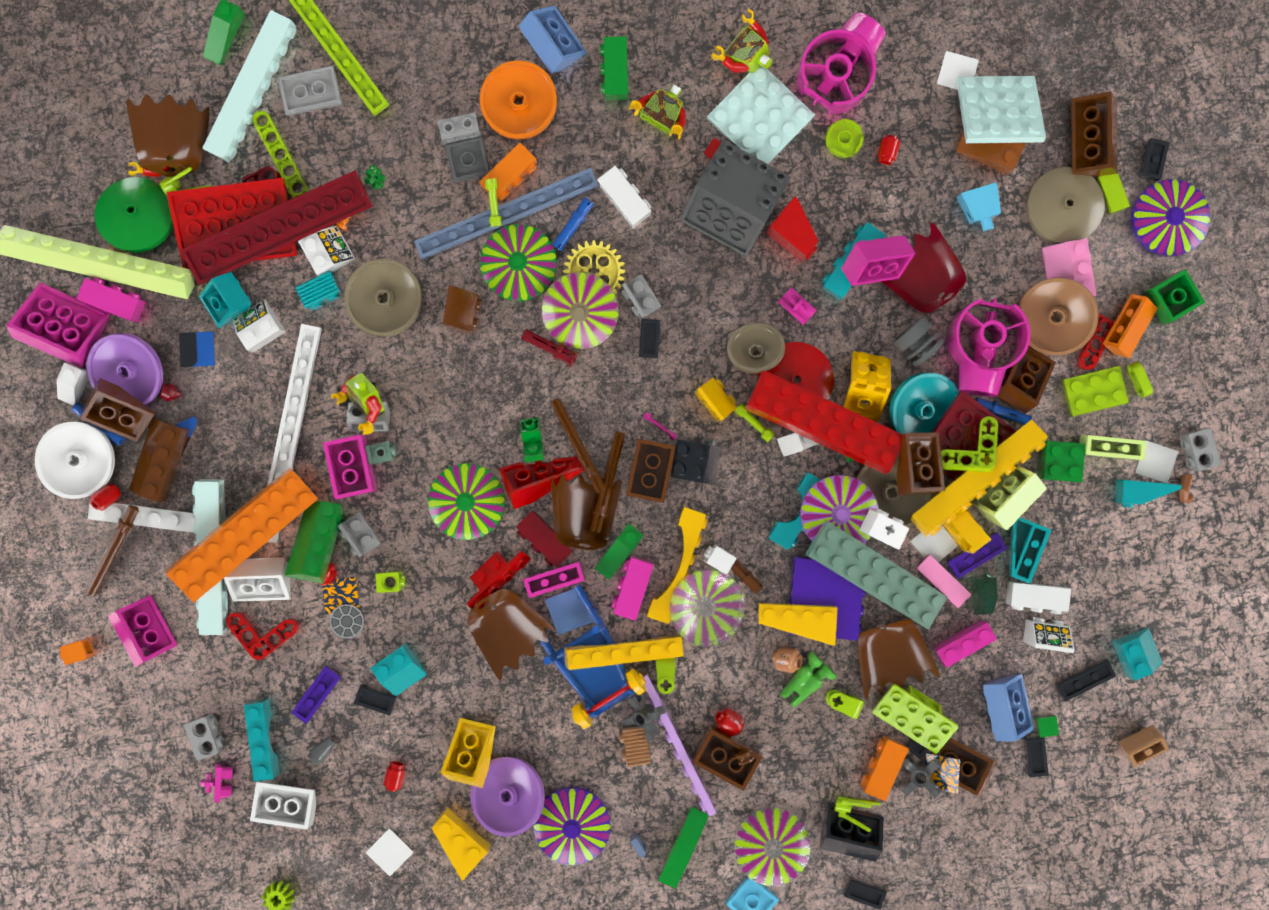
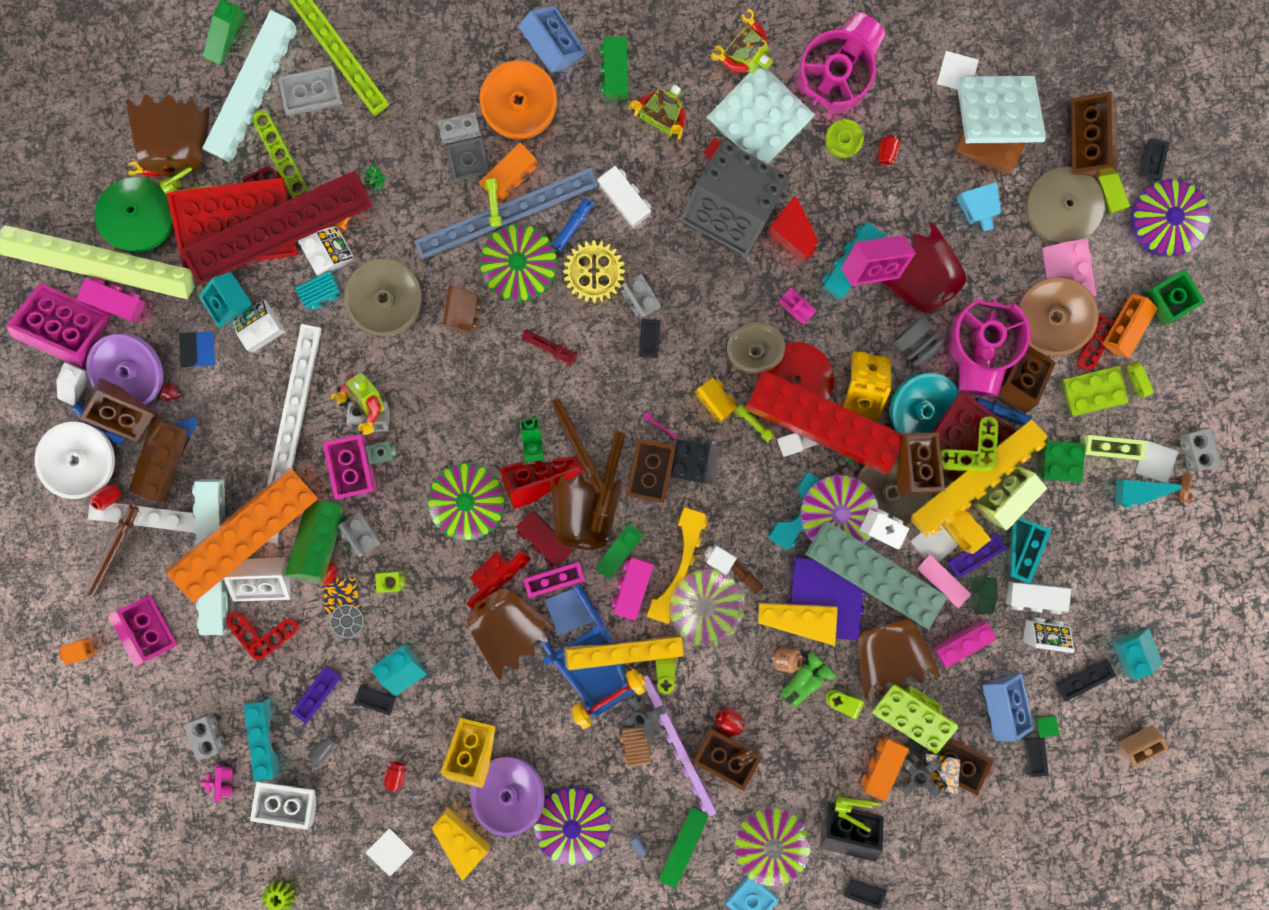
(580, 310): dish -> none

